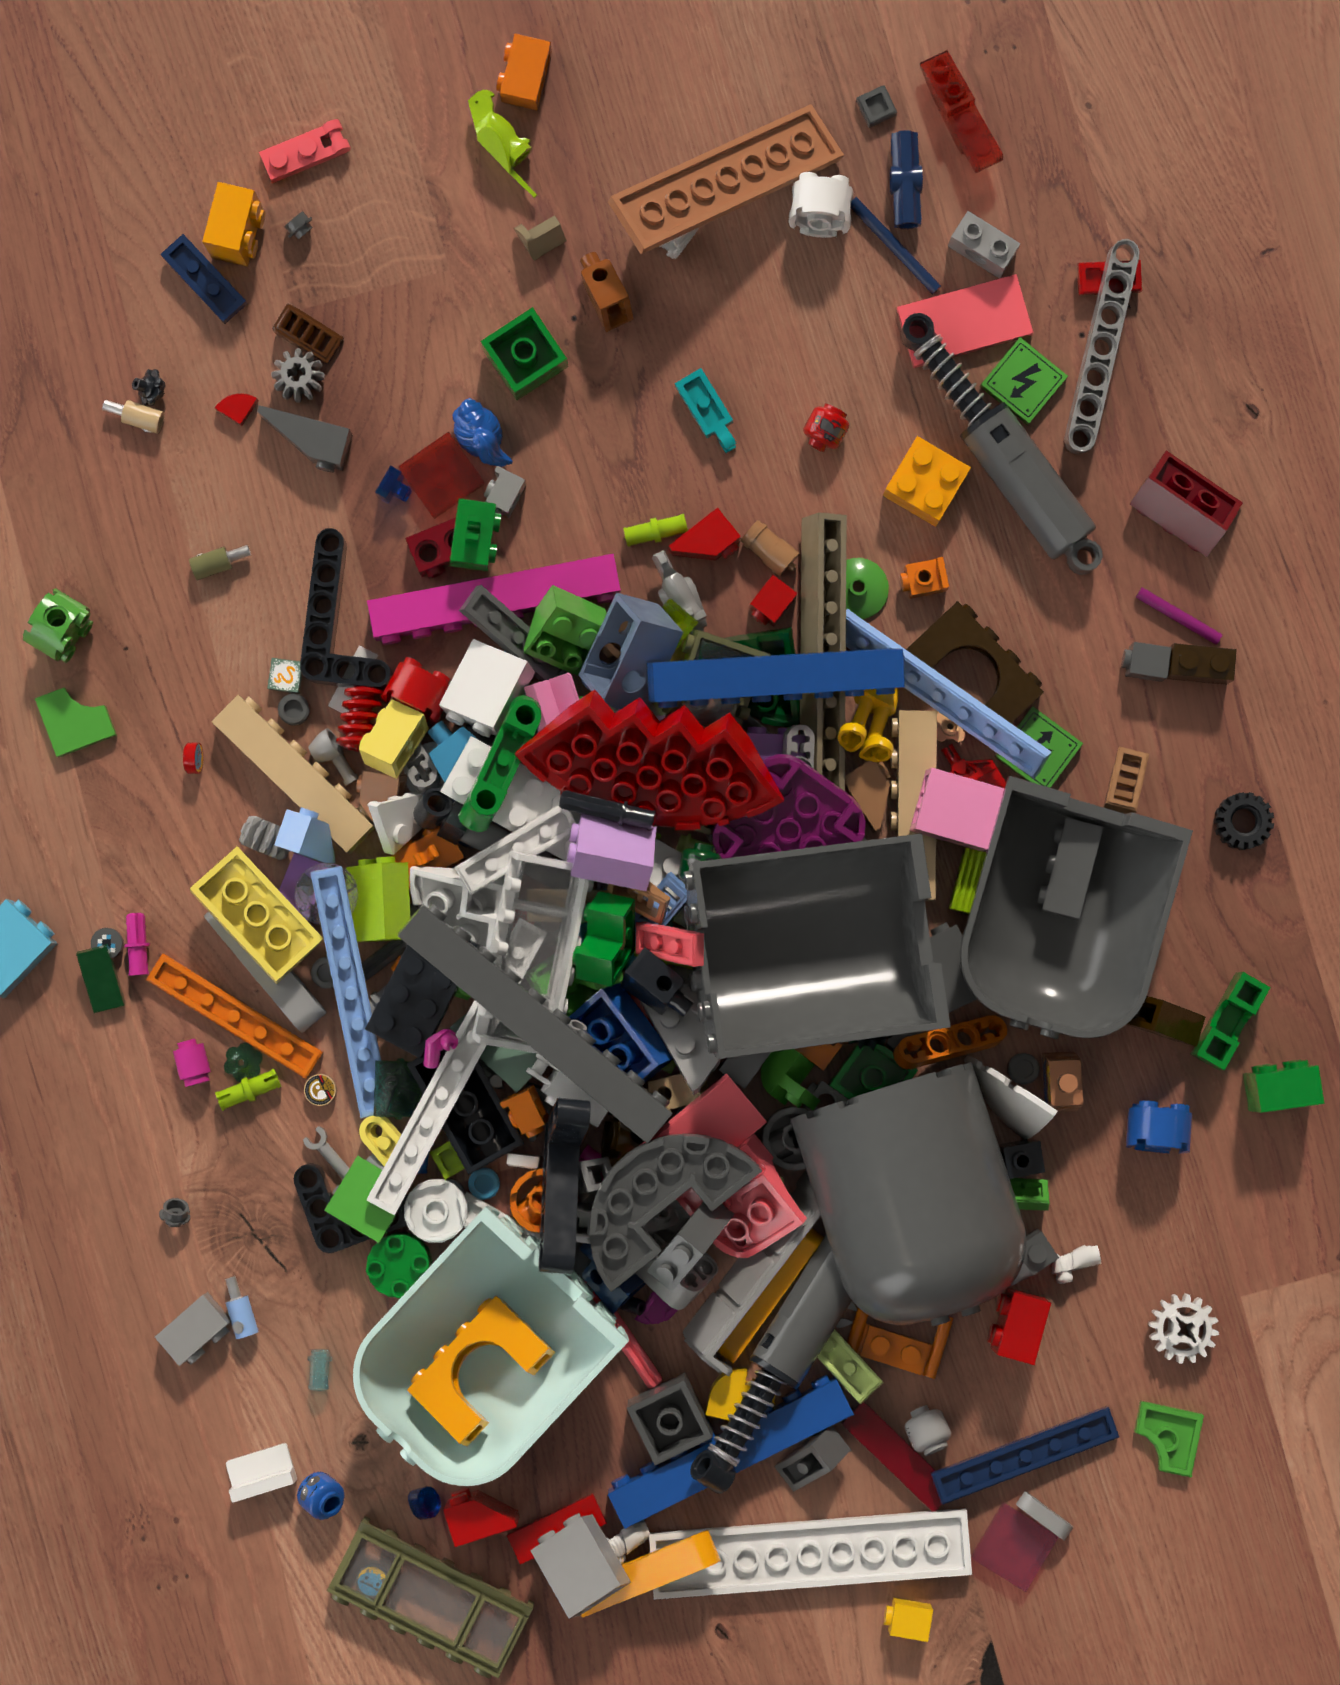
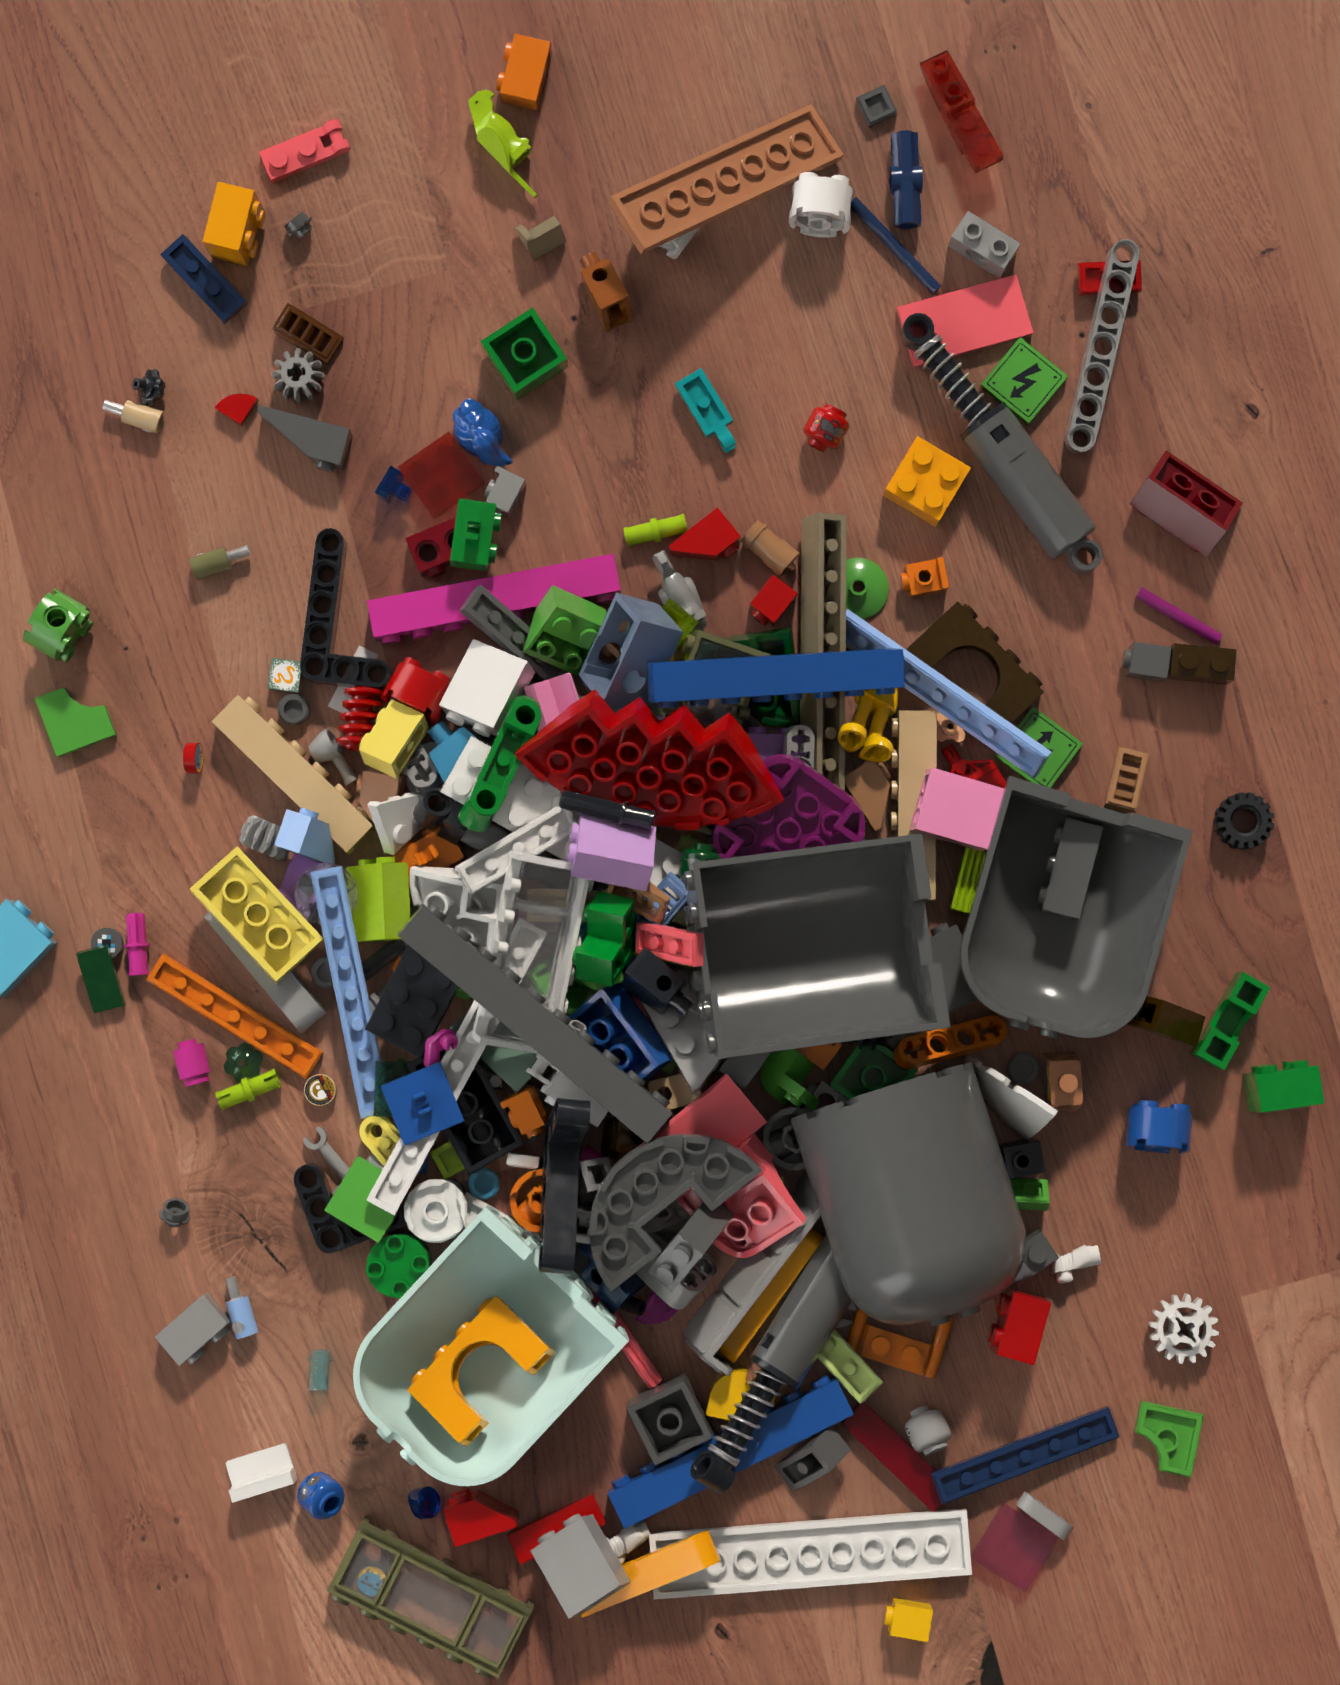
(422, 1103): none -> blue piece

